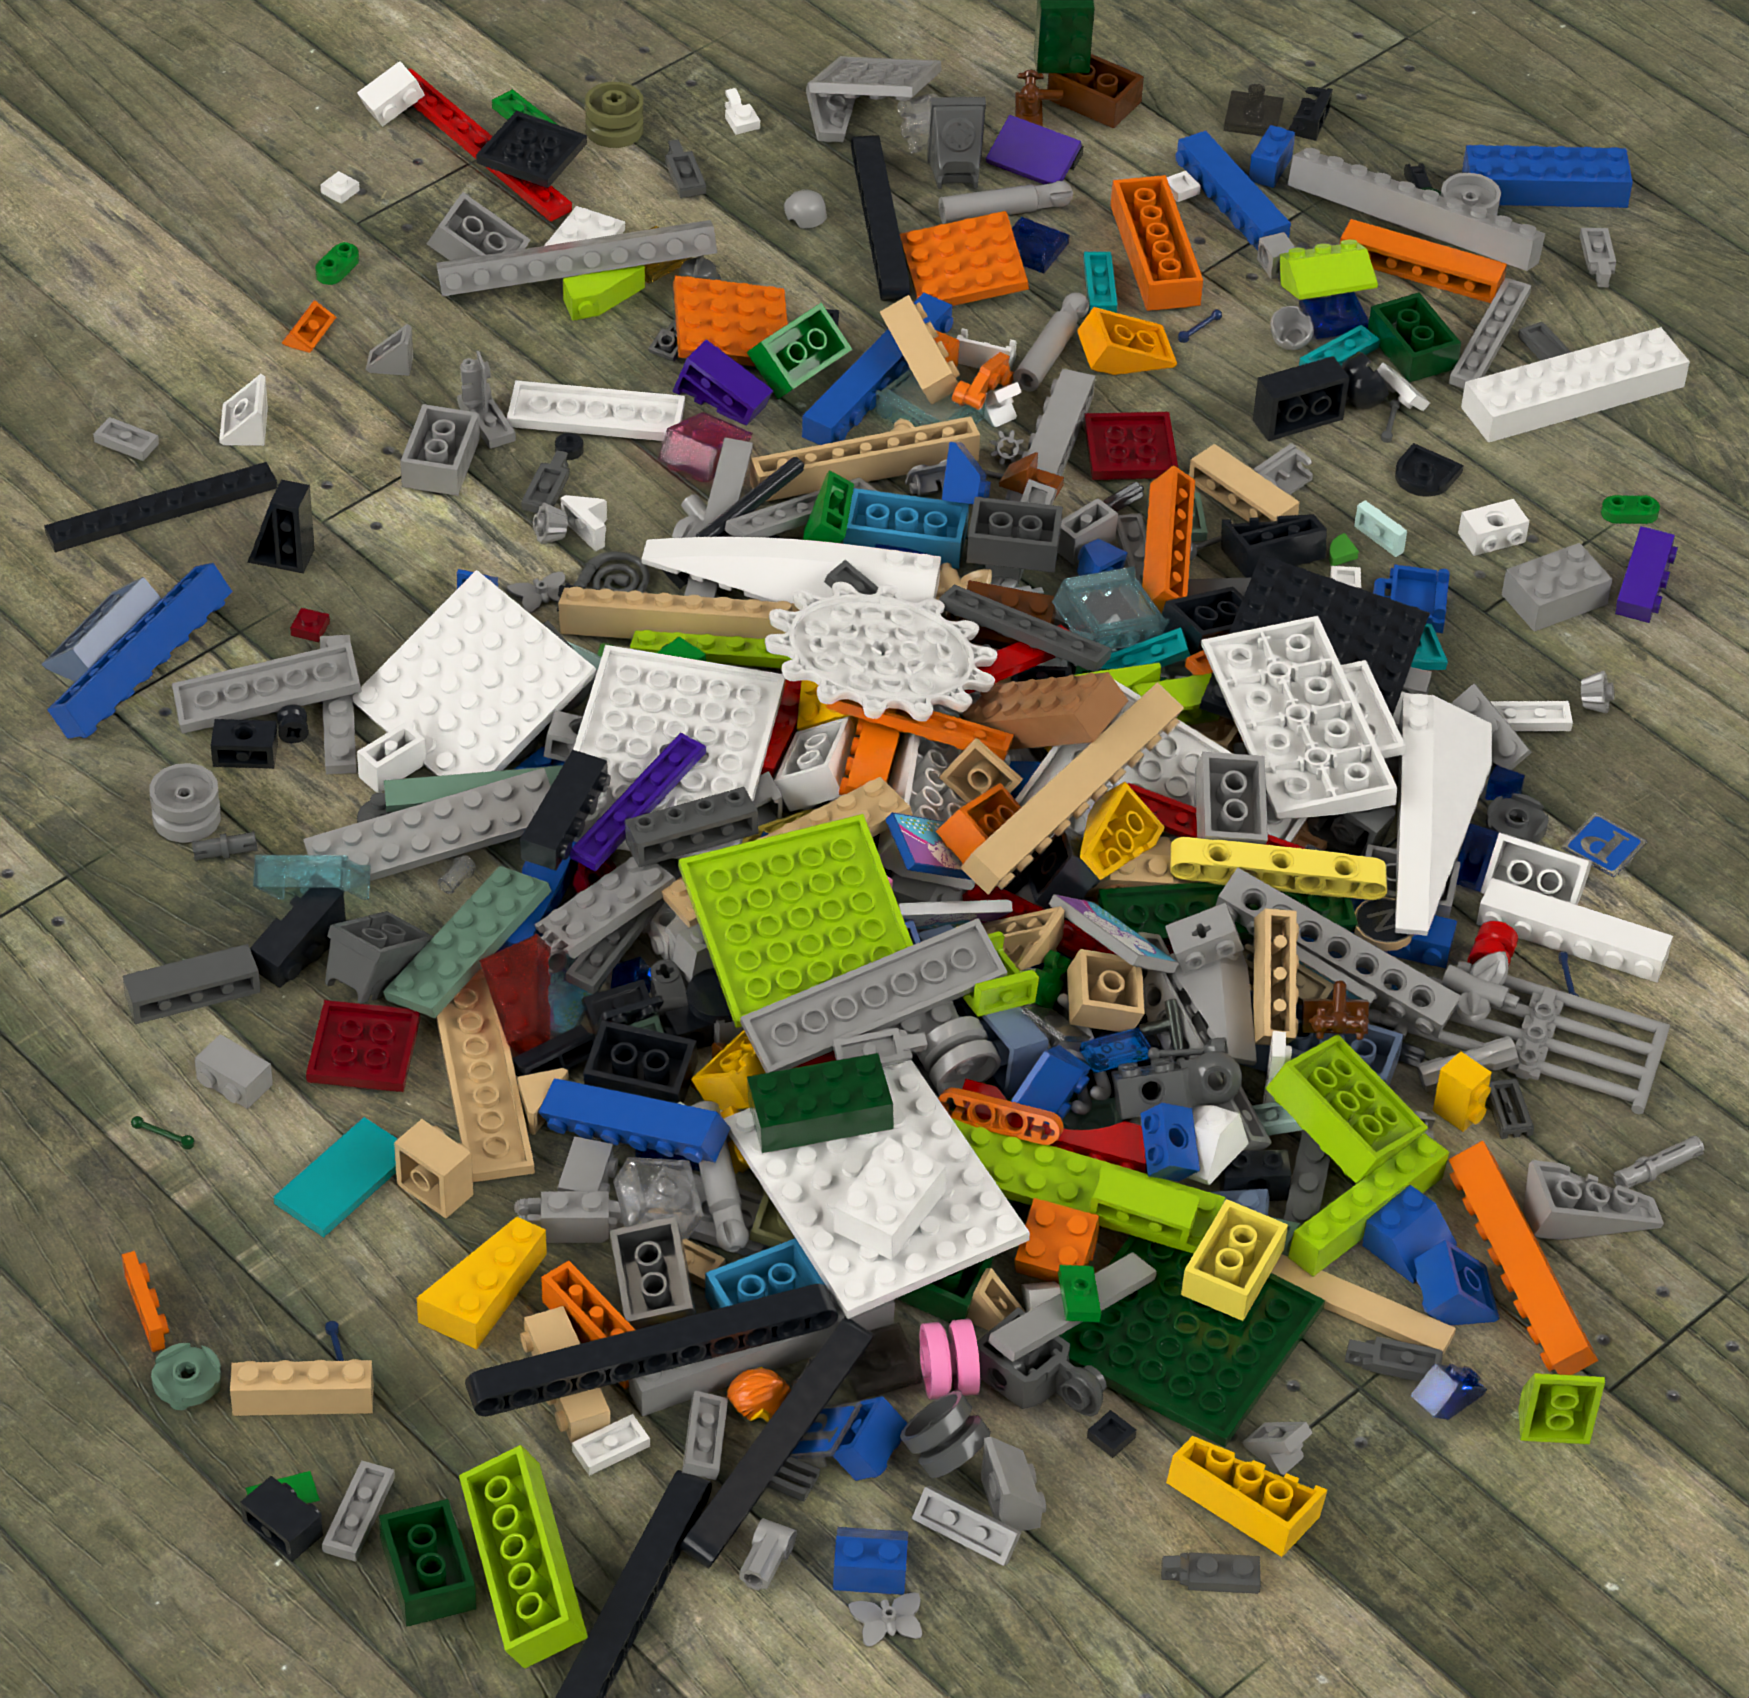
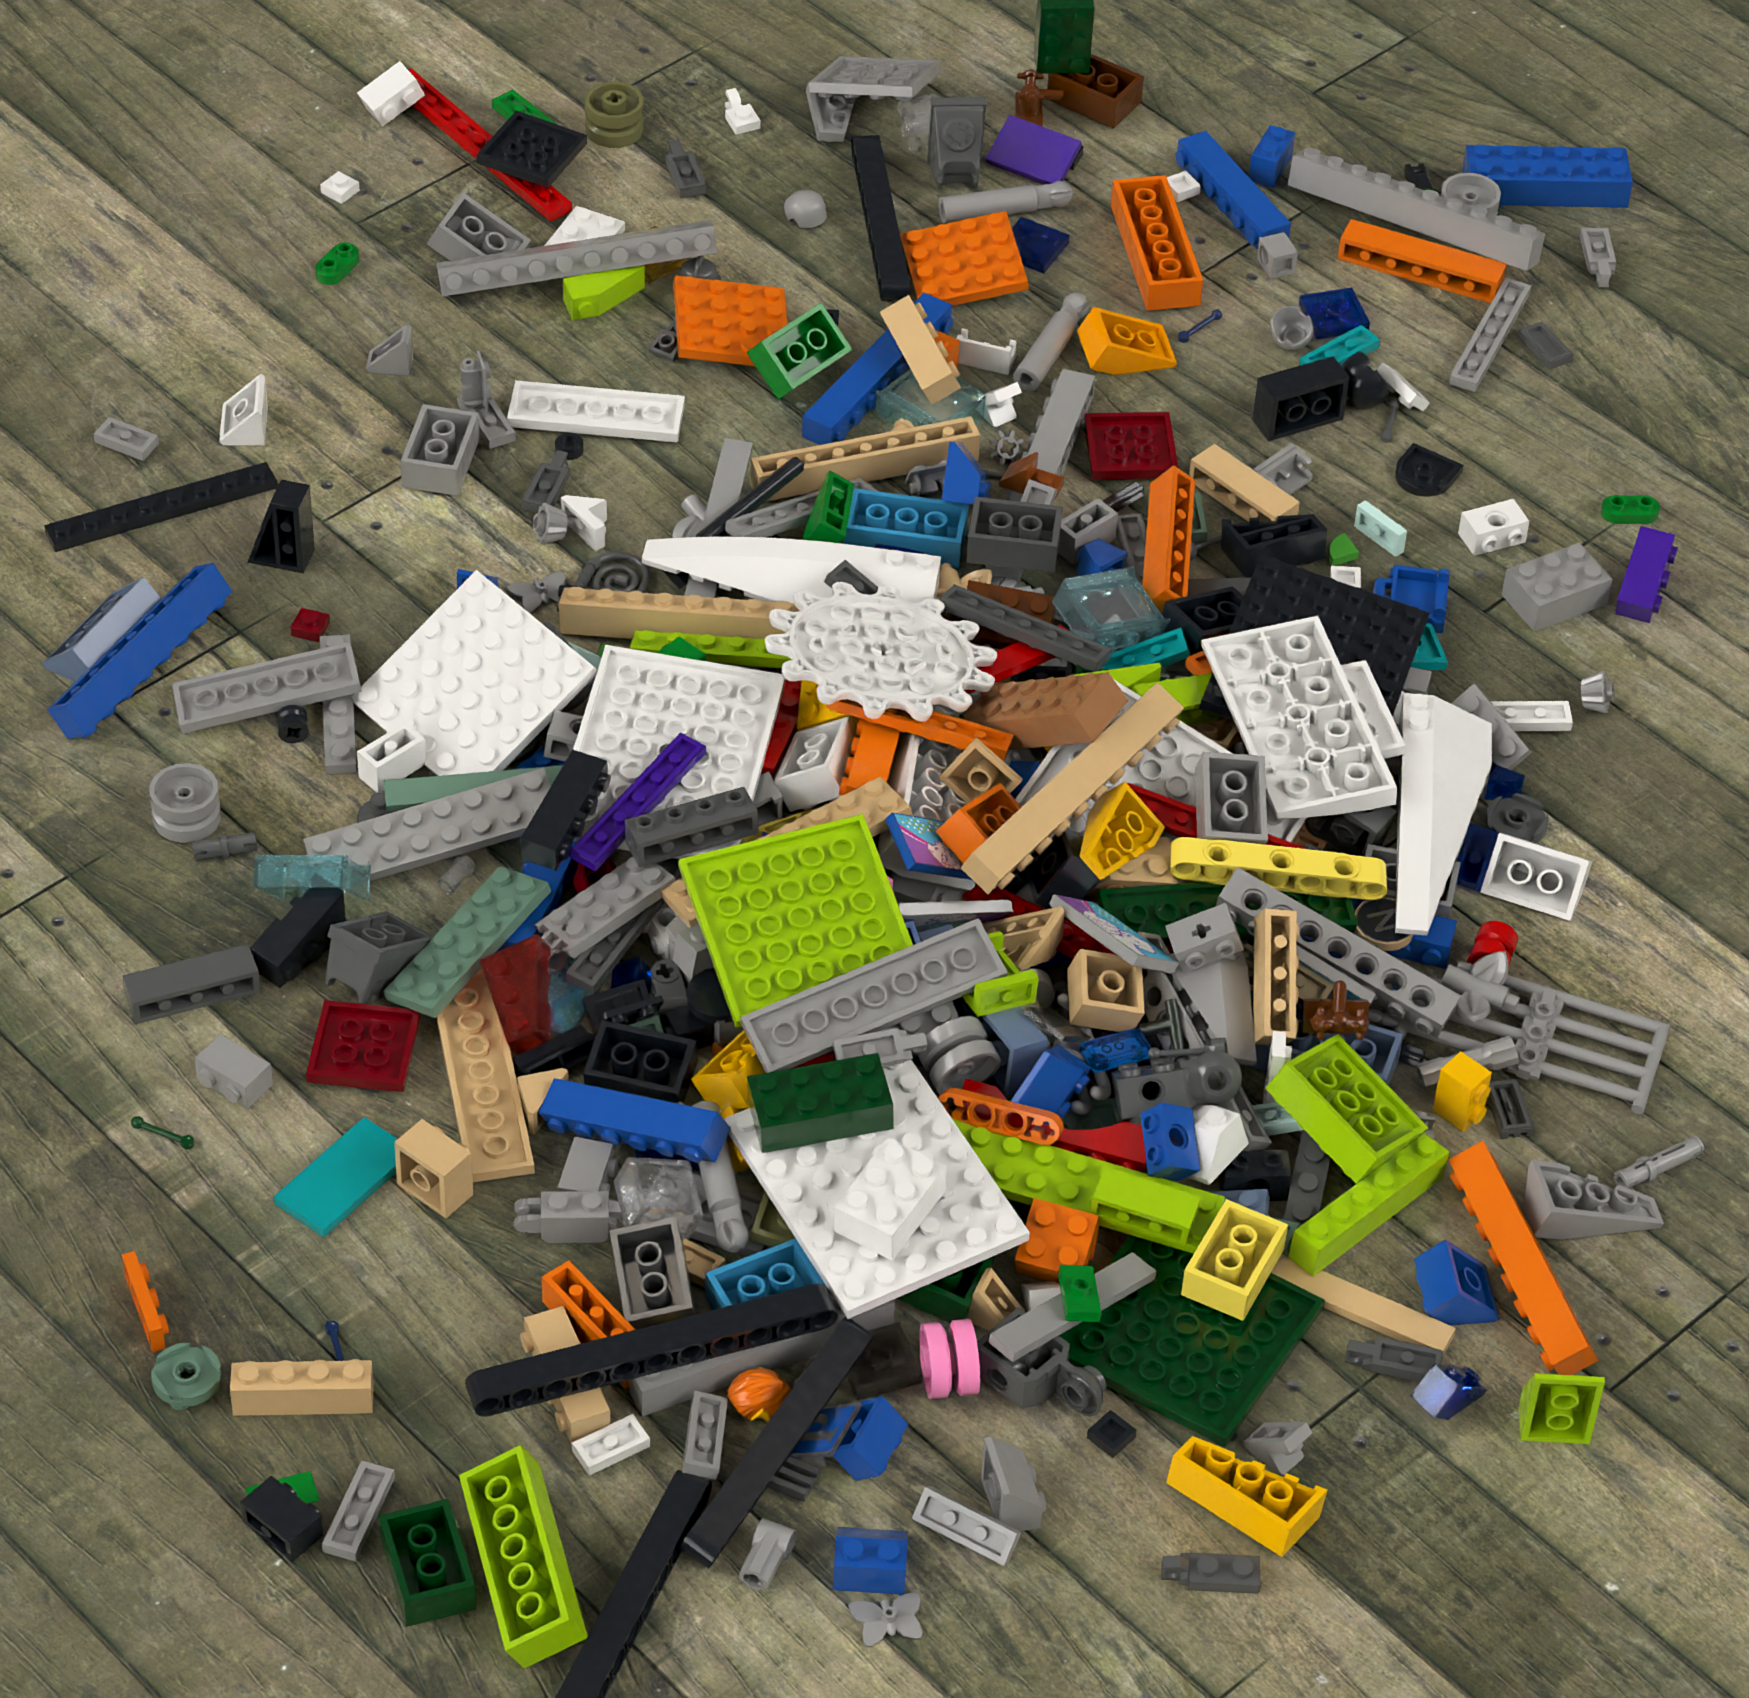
(244, 743): black brick -> none
(309, 328): orange slope -> none
(484, 1284): yellow wedge -> none
(697, 445): clear pink slope -> none
(722, 383): dark purple wedge -> none
(945, 1434): dark grey wheel -> none
(991, 374): orange plate -> none
(1049, 983): green plate -> none
(1100, 280): teal plate -> none
(1252, 111): clear smoke tile -> none
(1312, 113): black hinge -> none
(1327, 270): lime slope -> none
(1406, 1230): blue slope -> none
(1414, 337): dark green brick -> none
(1563, 960): dark blue hinge -> none
(1574, 384): white brick -> none
(1576, 930): white brick -> none
(1604, 844): piece -> none

